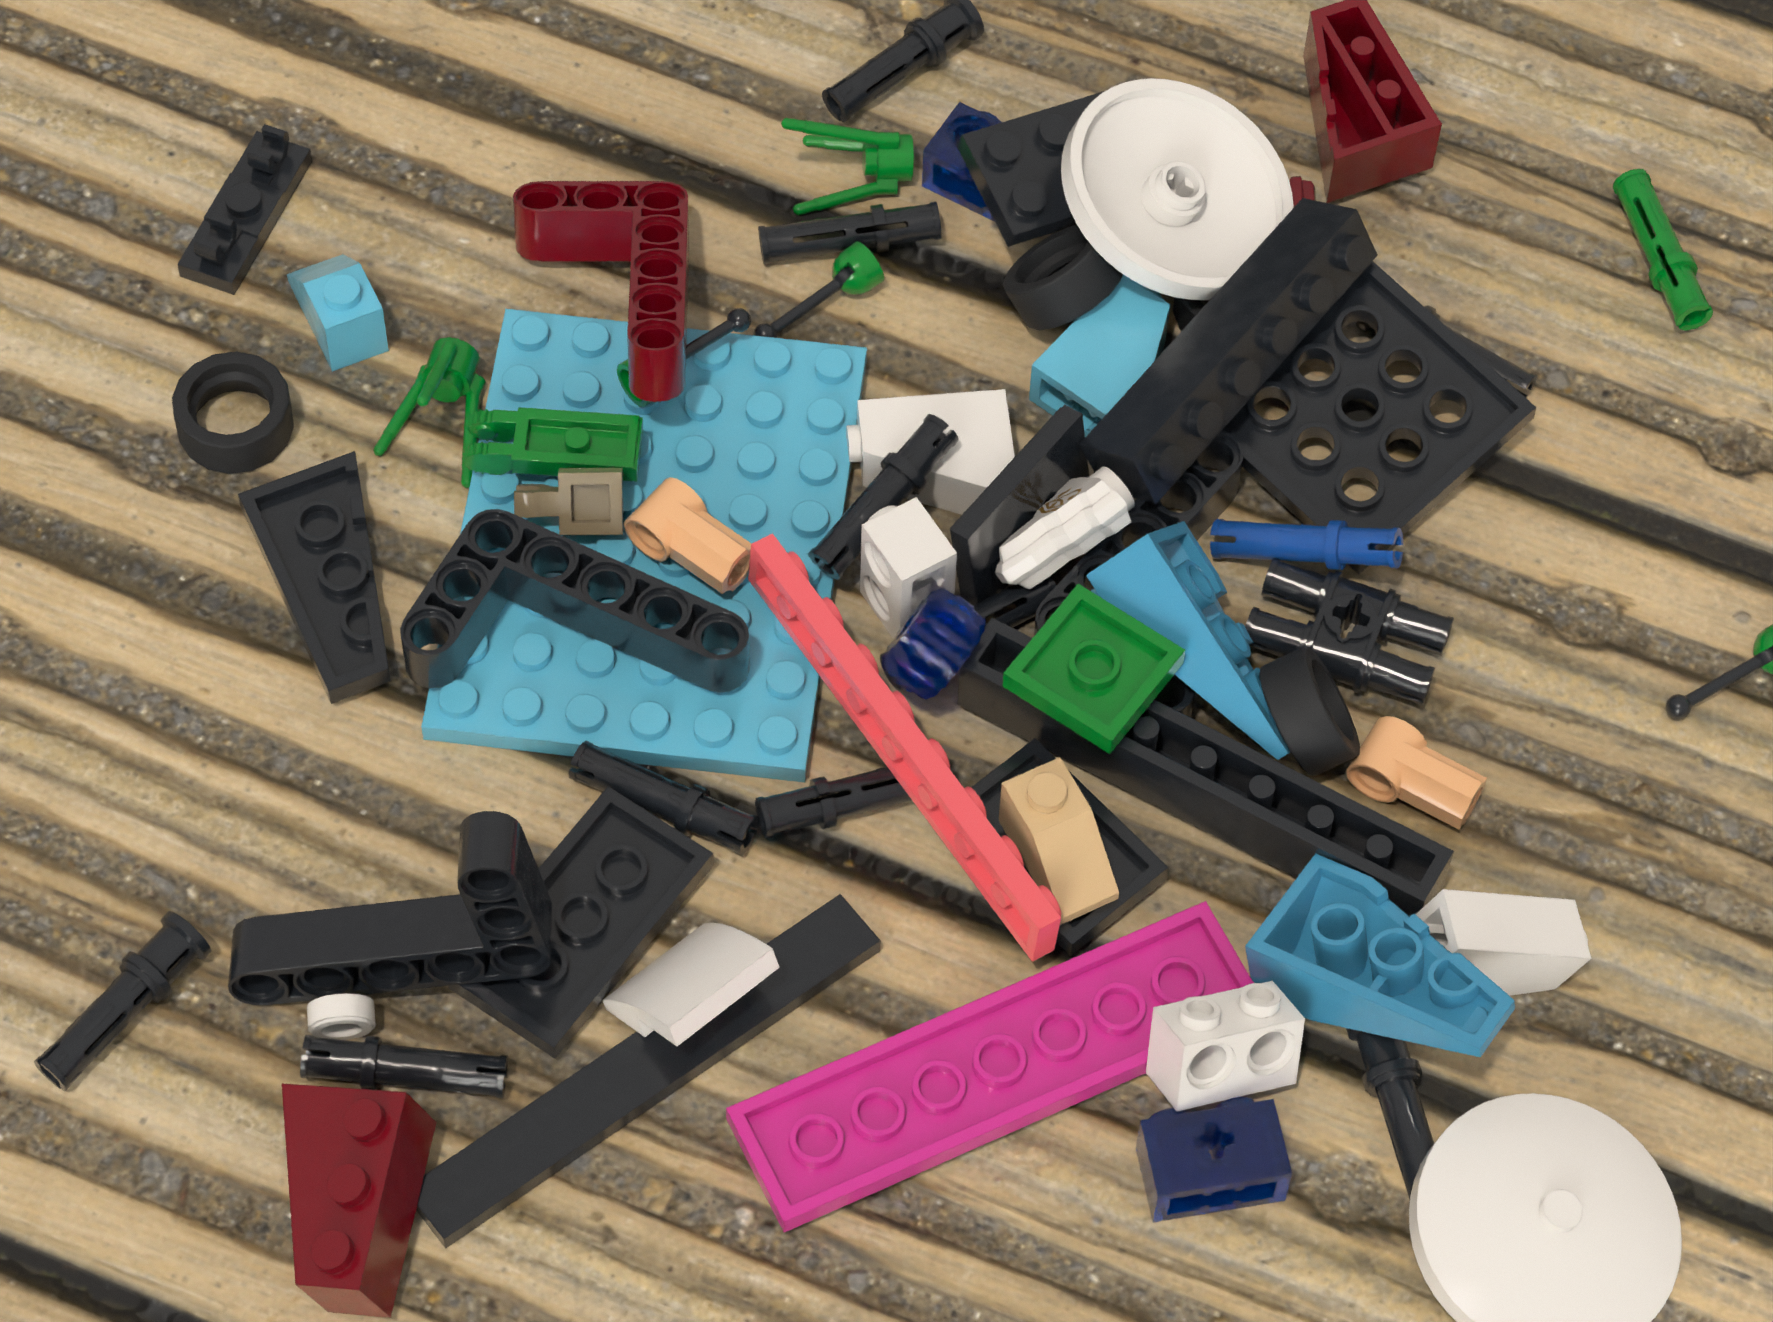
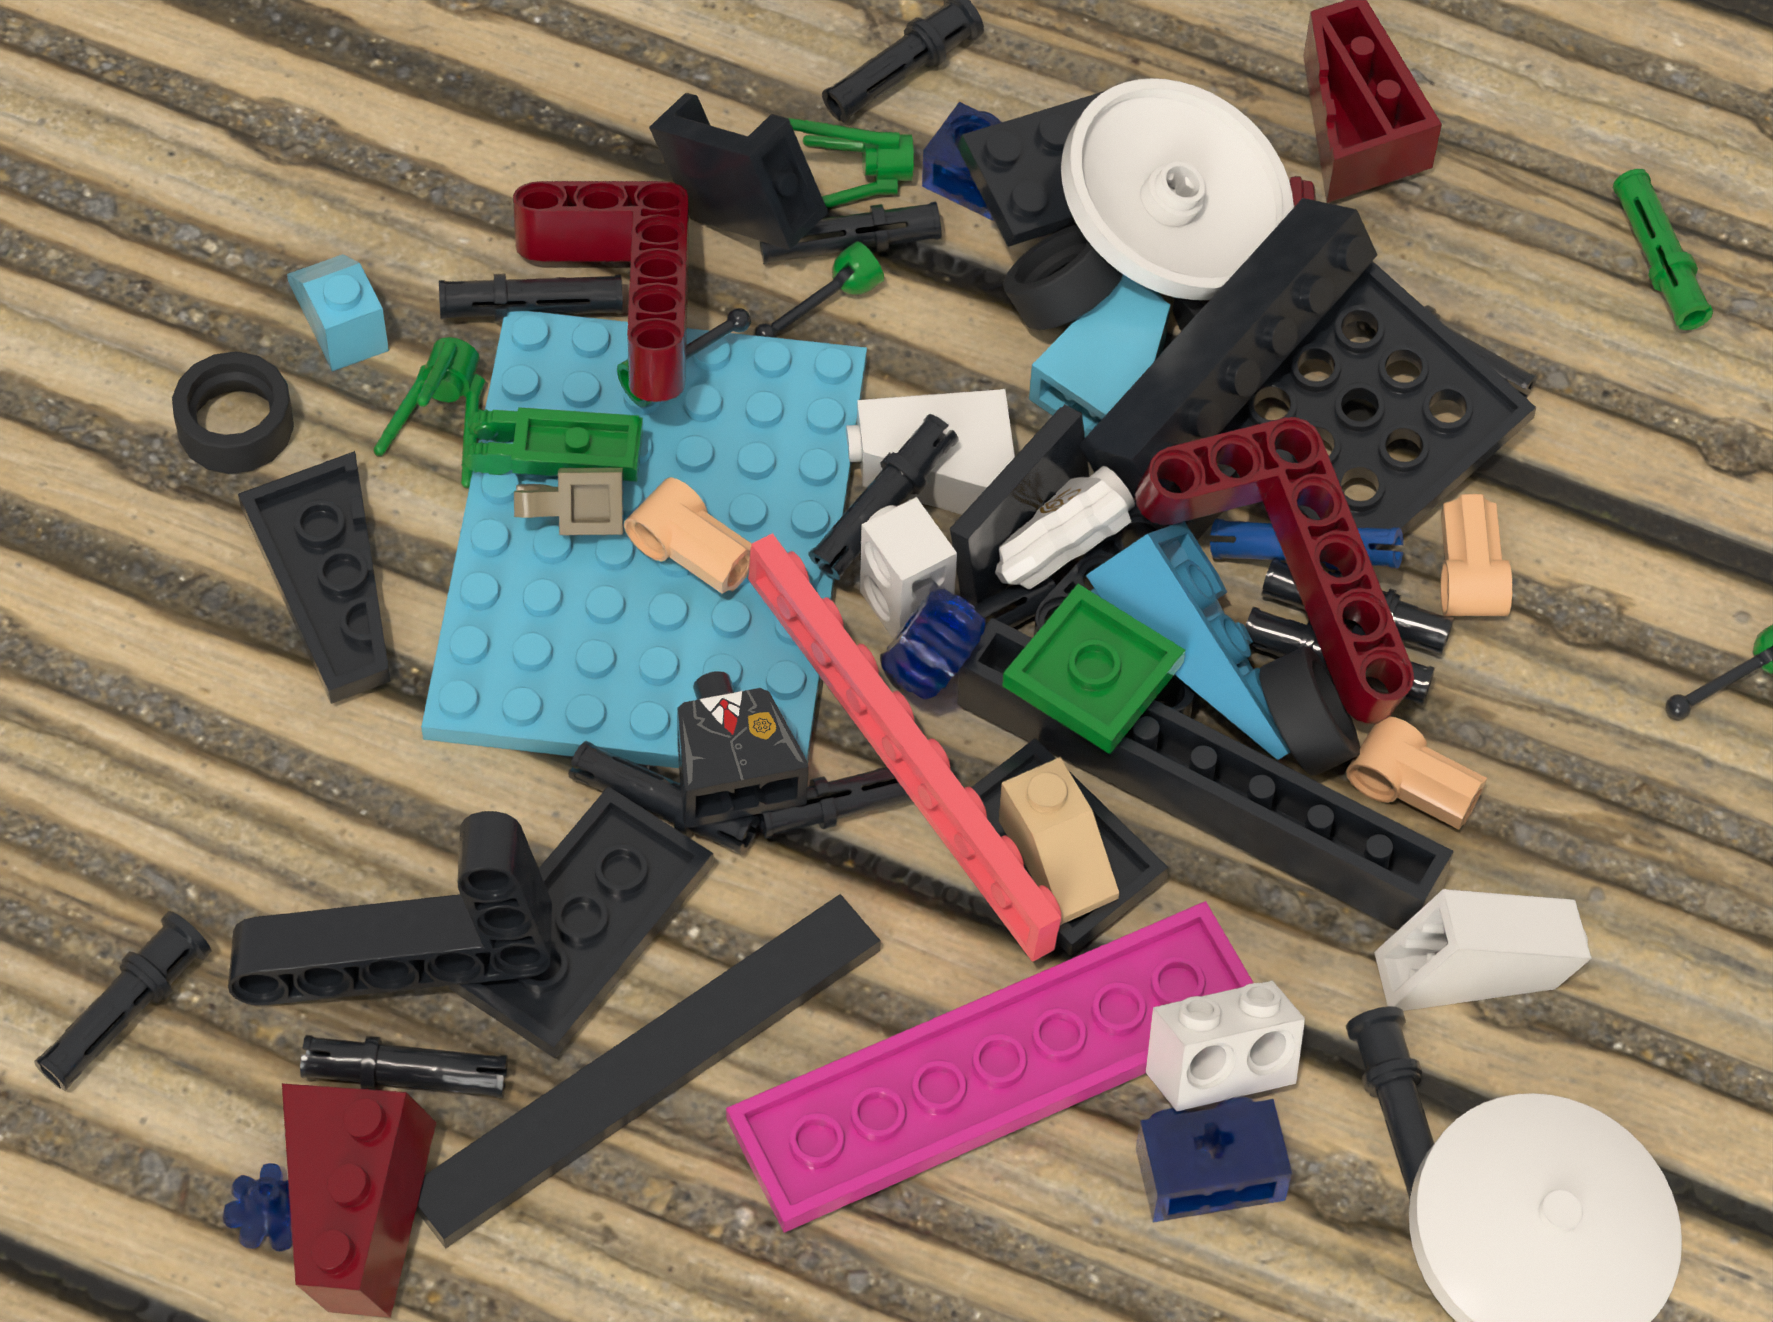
(245, 211): black plate -> none
(261, 1209): none -> clear blue plant
(341, 1016): white tile -> none
(542, 295): none -> black pin
(567, 599): black beam -> none
(692, 982): white slope -> none
(736, 754): none -> black torso
(740, 181): none -> black panel
(1303, 543): none -> dark red beam
(1370, 967): dark azure wedge -> none
(1473, 571): none -> light nougat piece

